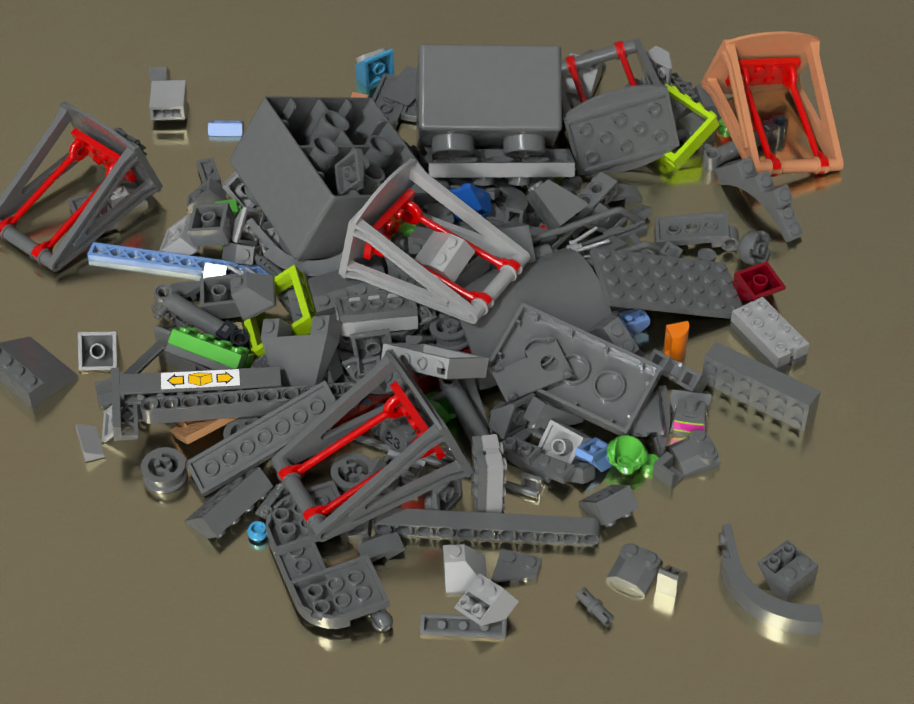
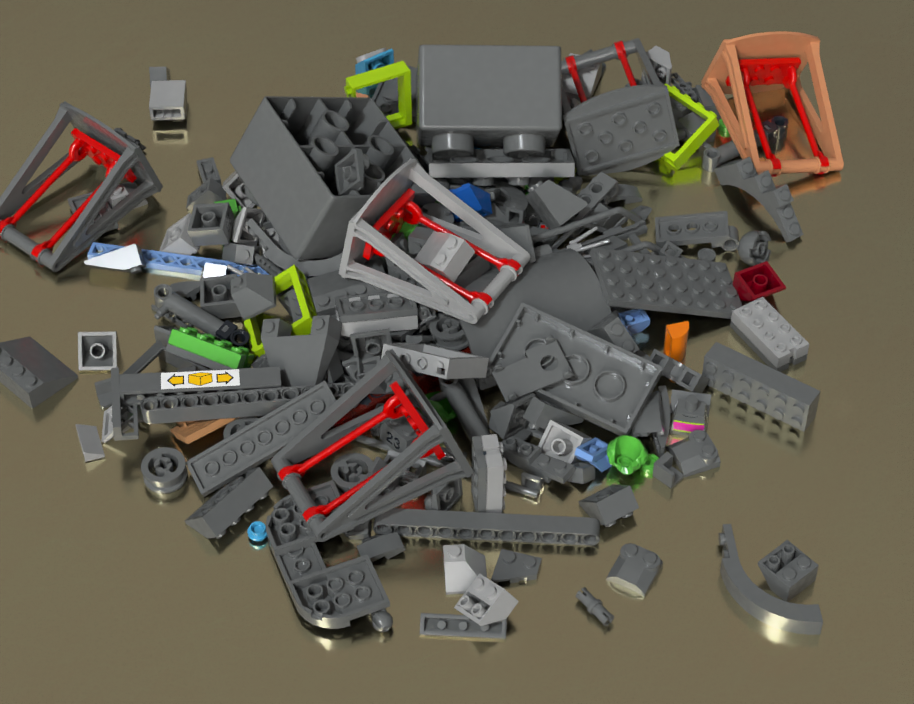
(126, 259): none -> slope
(225, 128): slope -> none
(275, 496): dark grey hinge -> none
(396, 70): none -> lime window
(670, 580): slope -> none

